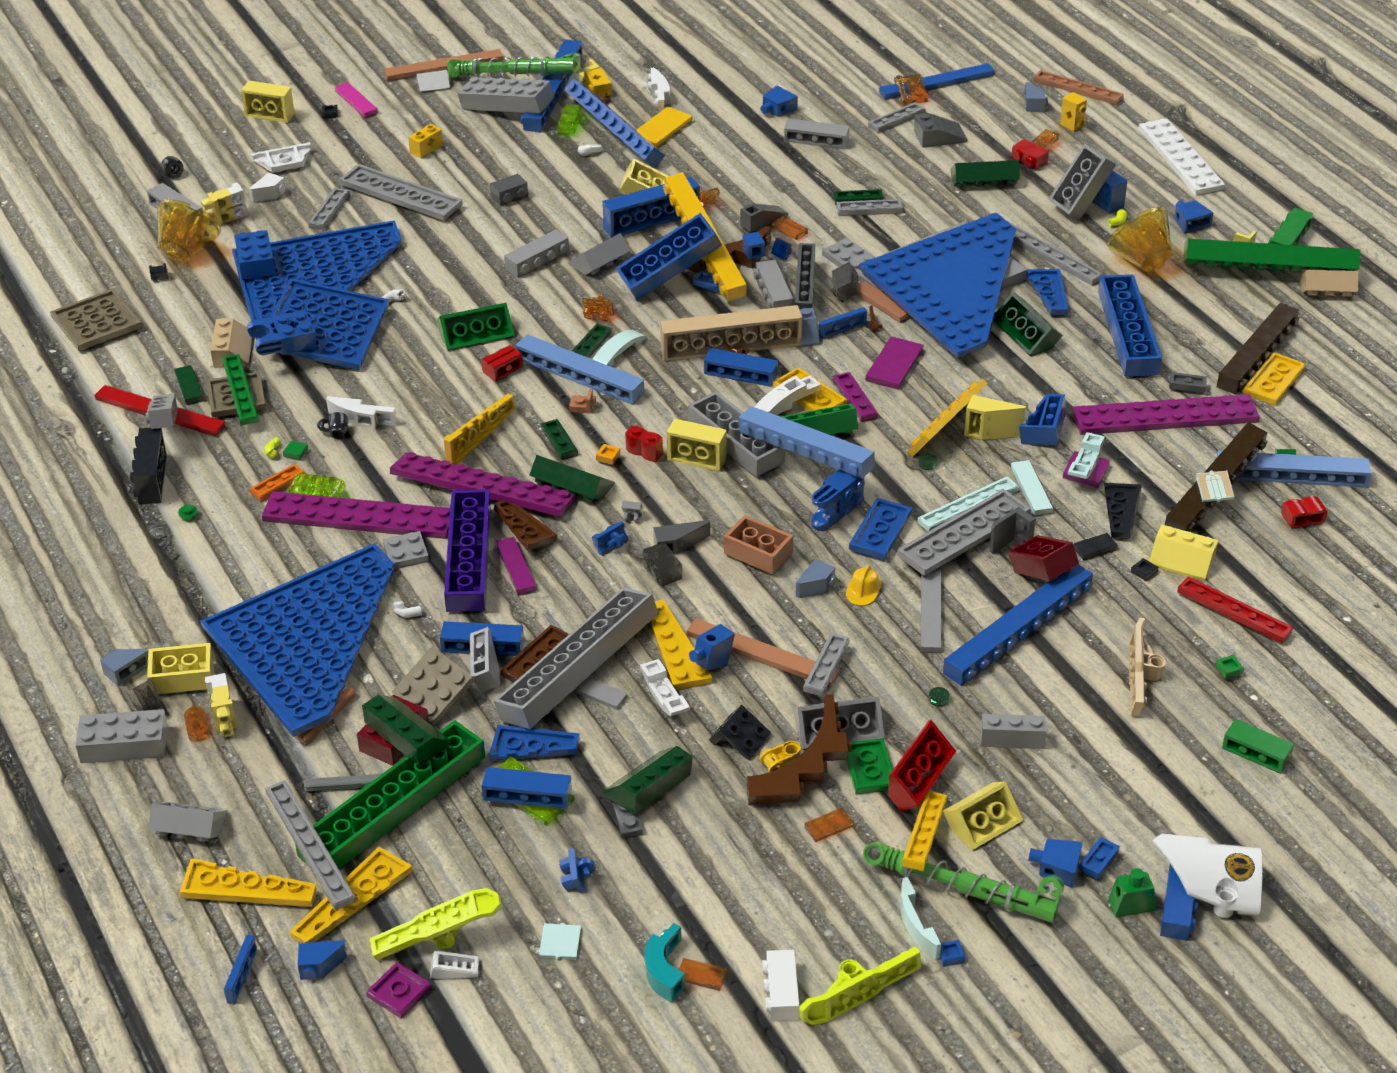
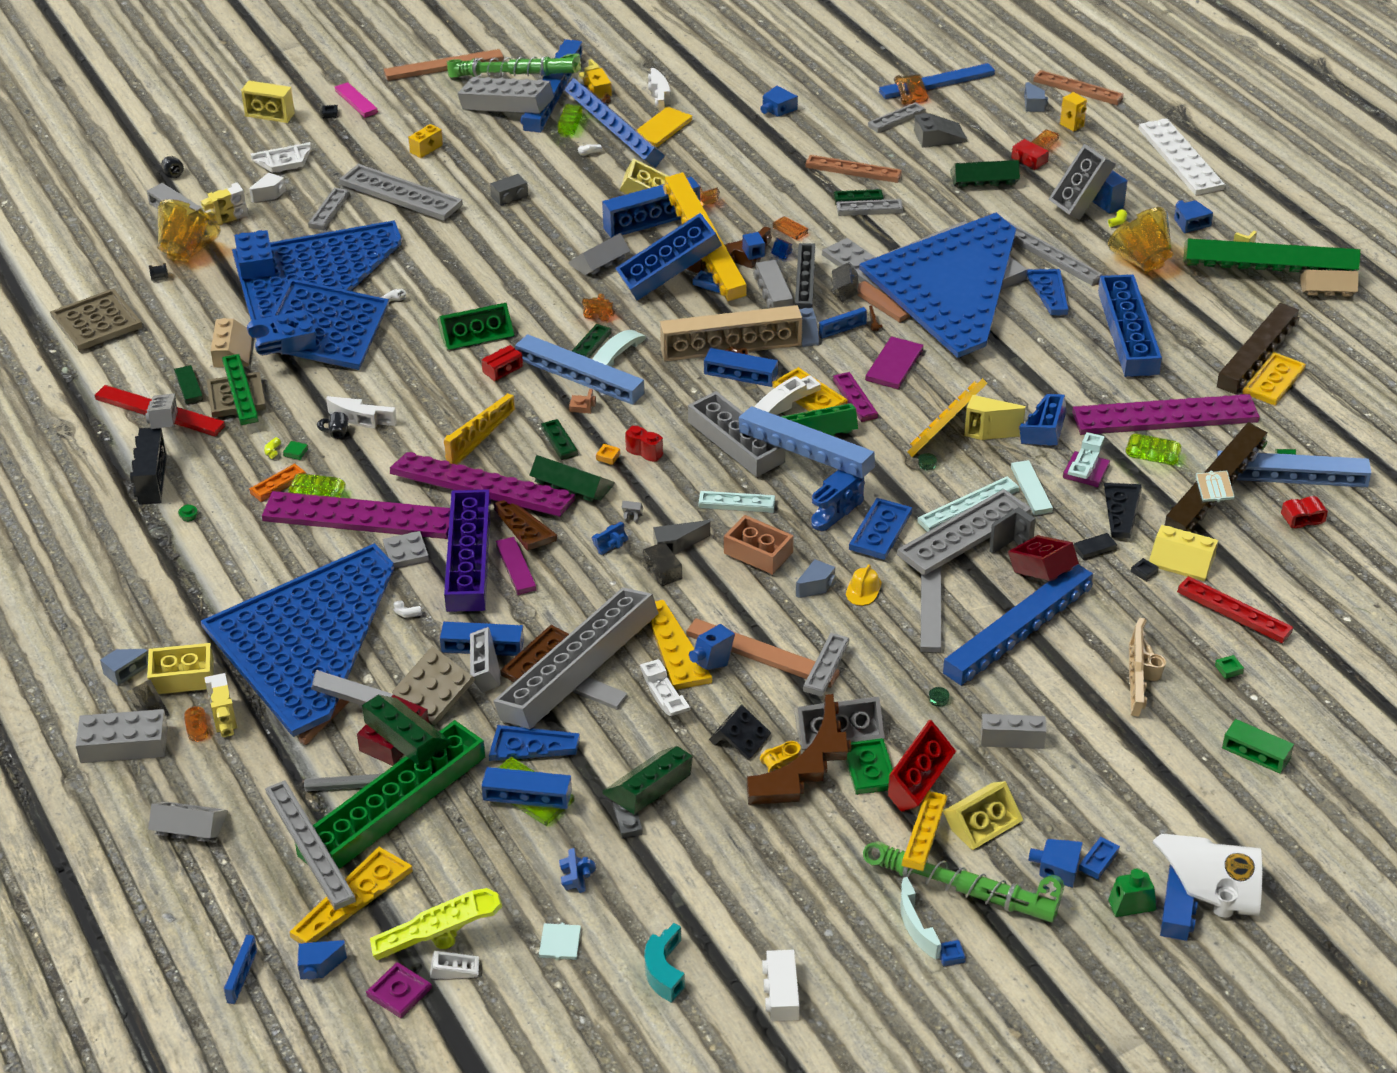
(212, 882): yellow wing -> none
(344, 688): none -> light grey tile
(433, 81): white panel -> none
(536, 253): light grey brick -> none
(696, 444): light yellow brick -> none
(703, 974): clear orange tile -> none
(737, 501): none -> light aqua tile
(759, 215): dark grey slope -> none
(816, 133): light grey brick -> none
(828, 824): clear orange tile -> none
(853, 168): none -> nougat tile
(857, 986): neon yellow piece -> none
(1026, 325): dark green slope -> none
(1153, 449): none -> clear neon green beam
(1187, 382): dark grey plate -> none
(1293, 228): green brick -> none

